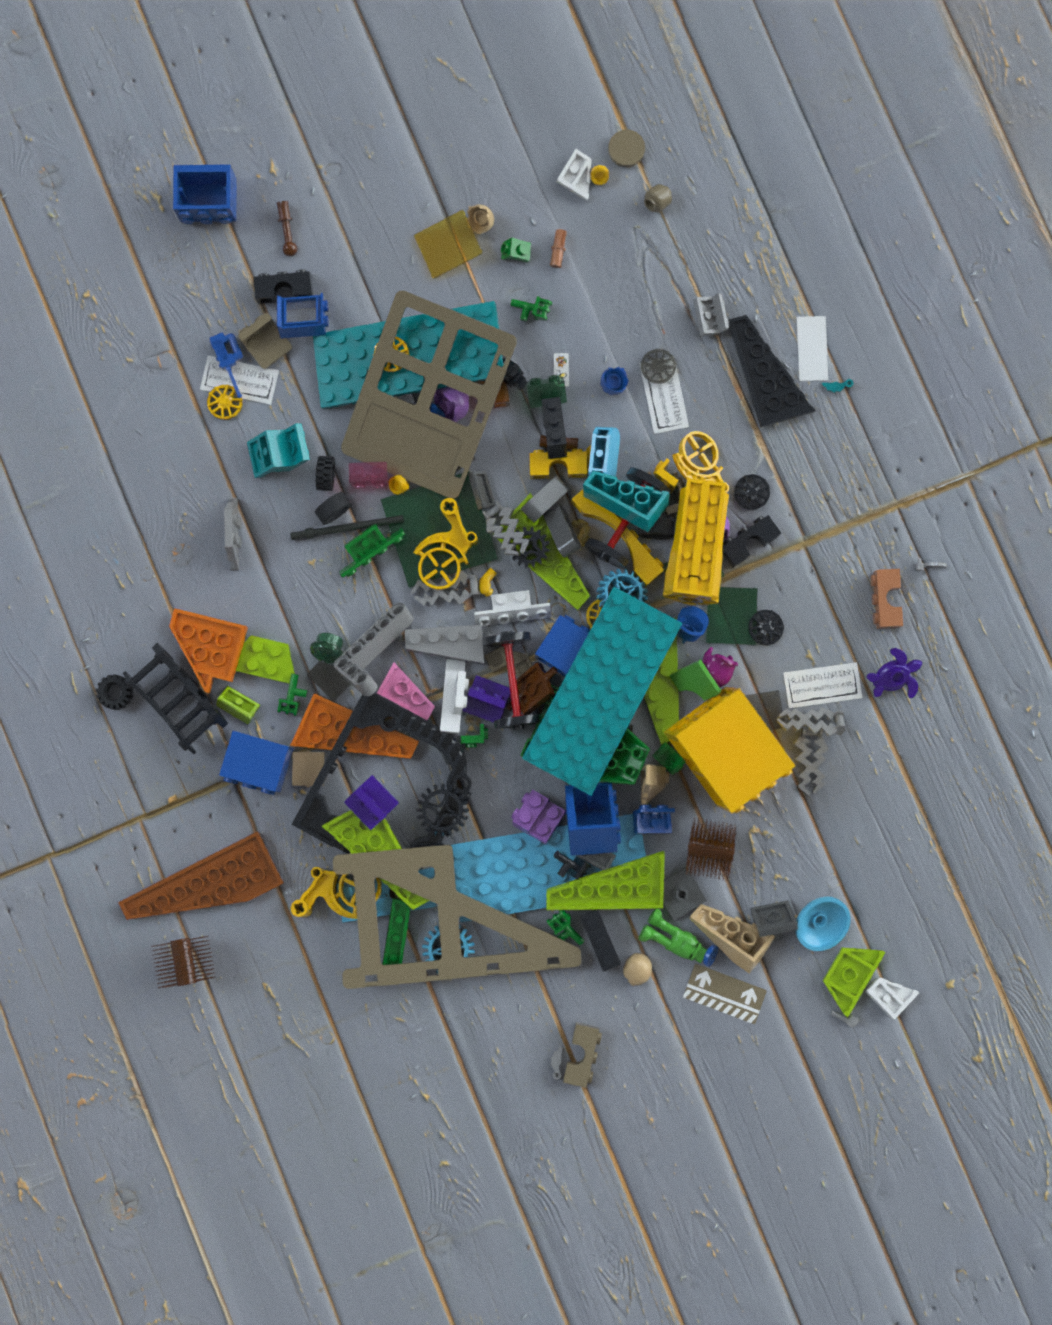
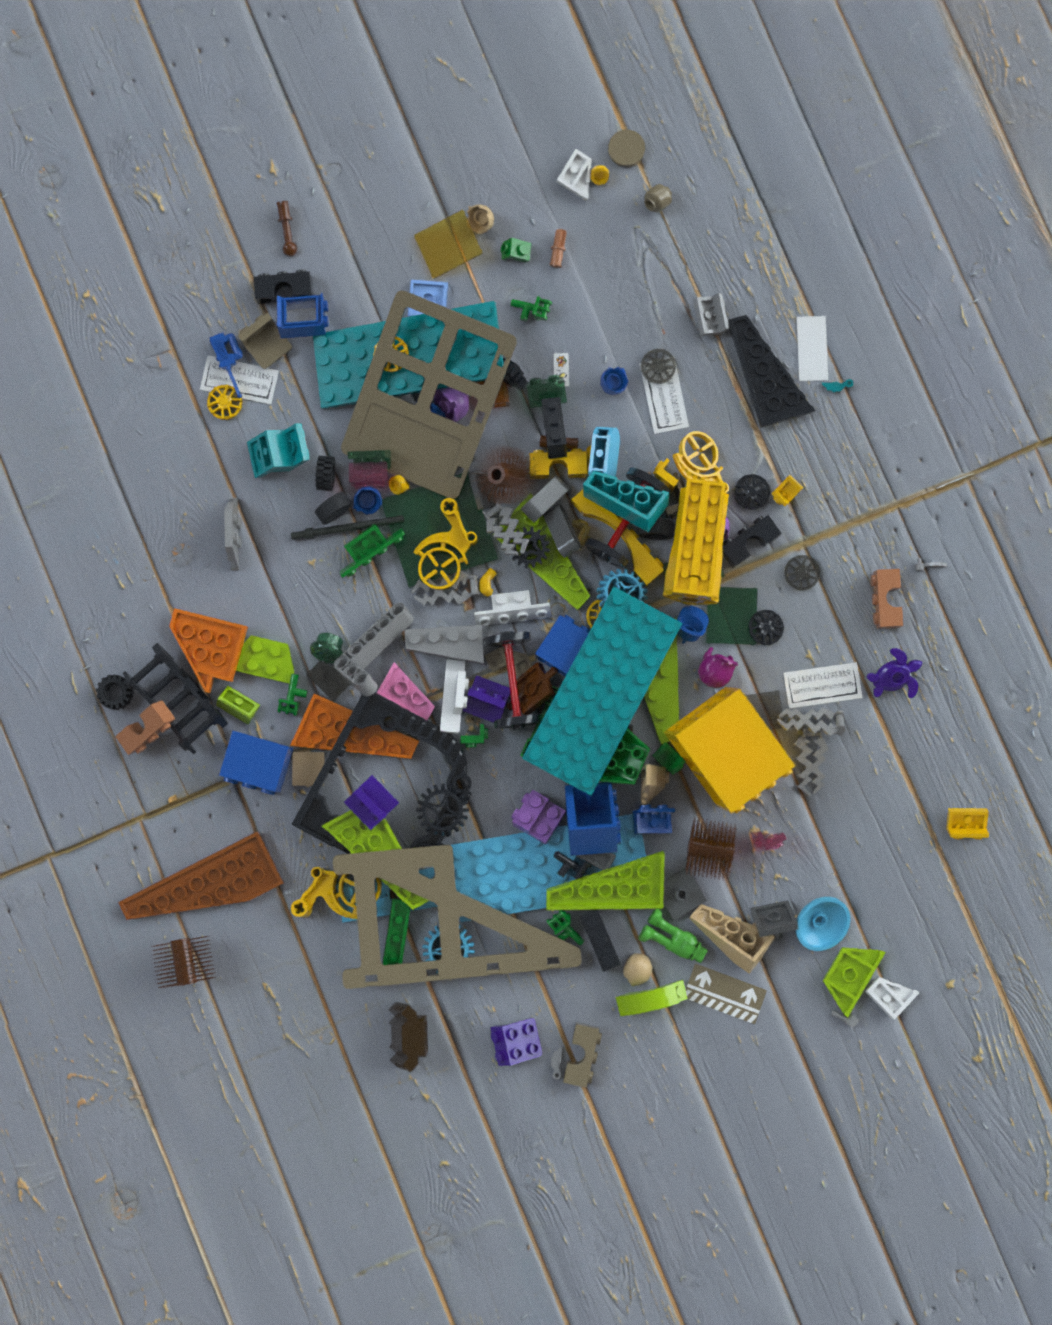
(156, 720): none -> nougat arch
(204, 193): blue container -> none
(367, 500): none -> blue hair
(371, 456): none -> clear green bracket
(408, 1036): none -> dark brown slope
(429, 290): none -> light blue tile
(506, 475): none -> reddish brown piece
(516, 1042): none -> bracket
(651, 999): none -> lime arch
(696, 679): bright green tile -> none
(710, 955): blue piece -> none
(773, 842): none -> clear pink bracket
(786, 491): none -> yellow bracket
(802, 572): none -> clear smoke wheel
(967, 823): none -> yellow bracket

